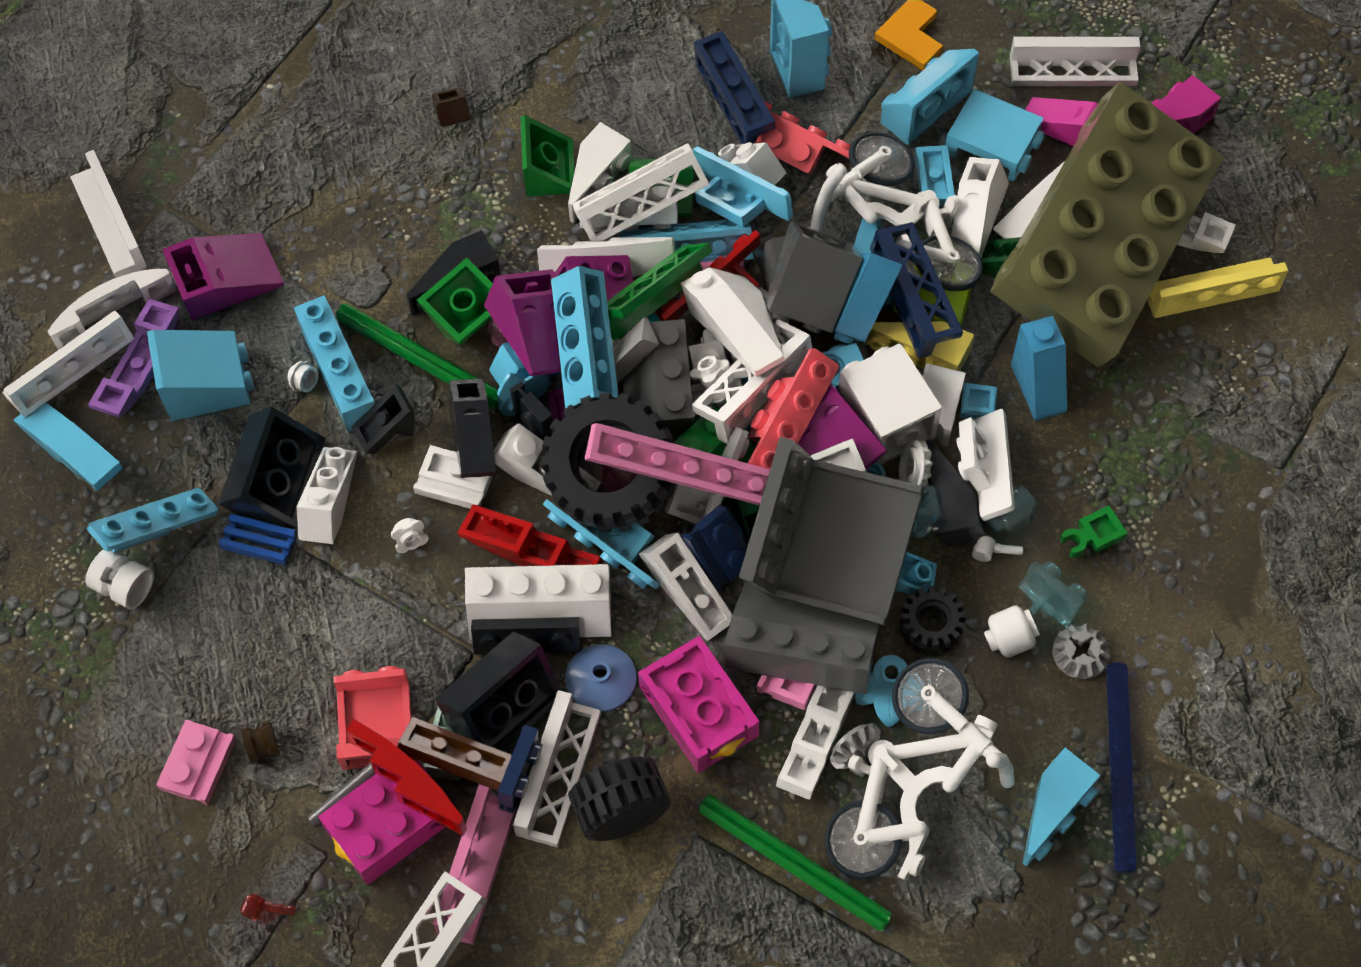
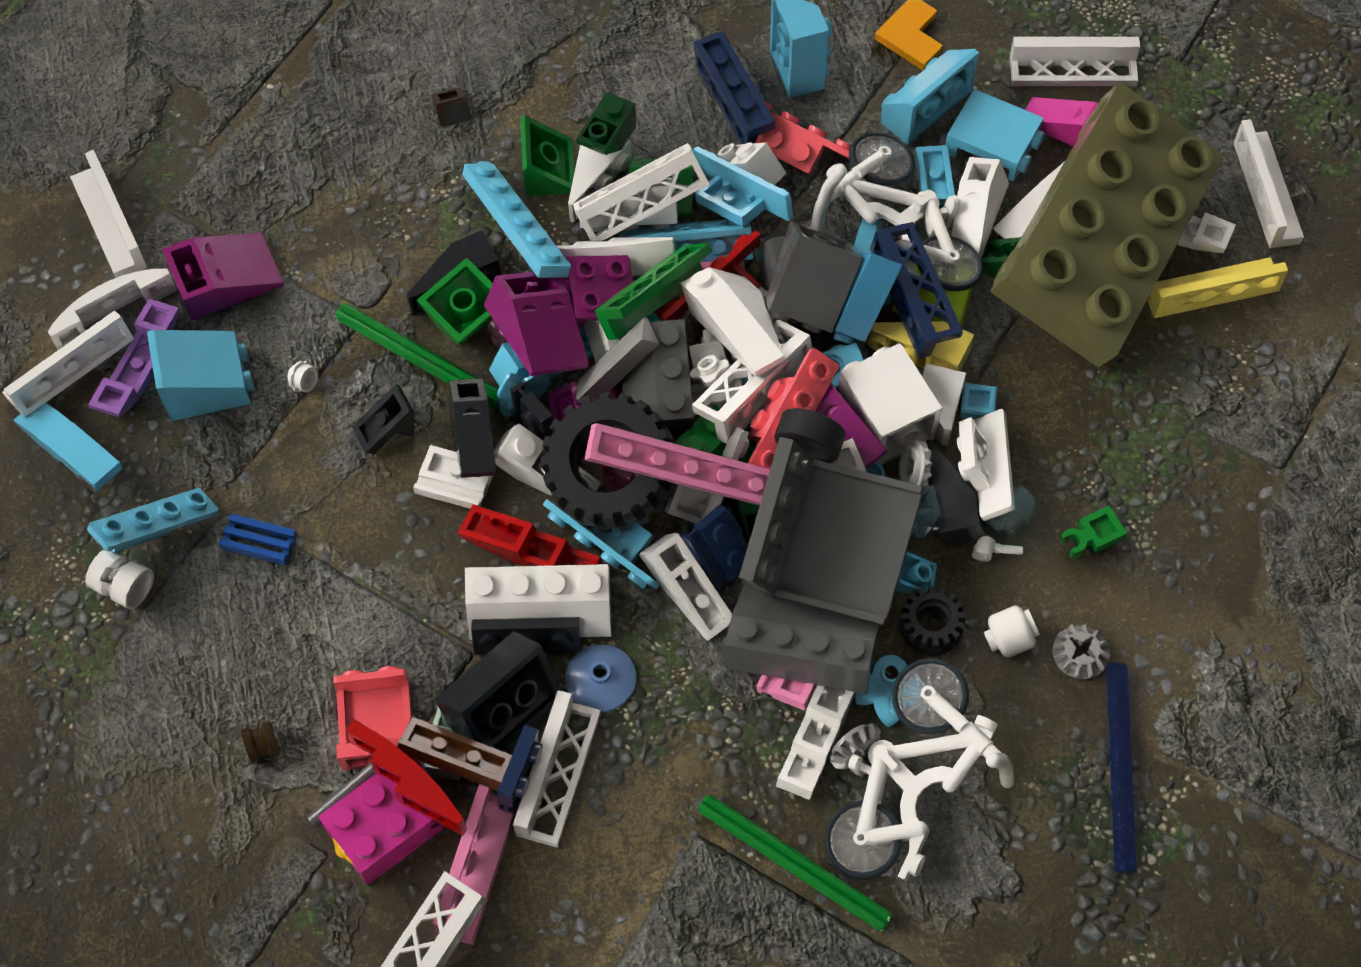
(196, 762): bright pink plate -> none
(254, 904): clear red hand -> none
(271, 468): black slope -> none
(325, 496): white slope -> none
(334, 360): medium azure brick -> none
(409, 535): white plate -> none
(516, 220): none -> medium azure plate
(583, 335): medium azure brick -> none
(609, 125): none -> dark green slope
(619, 798): black tyre -> none
(698, 704): dark pink piece -> none
(813, 433): none -> black tyre
(1041, 367): dark azure slope -> none
(1050, 594): clear light blue hips -> none
(1058, 794): medium azure slope -> none
(1189, 104): dark pink slope -> none
(1267, 187): none -> white fence

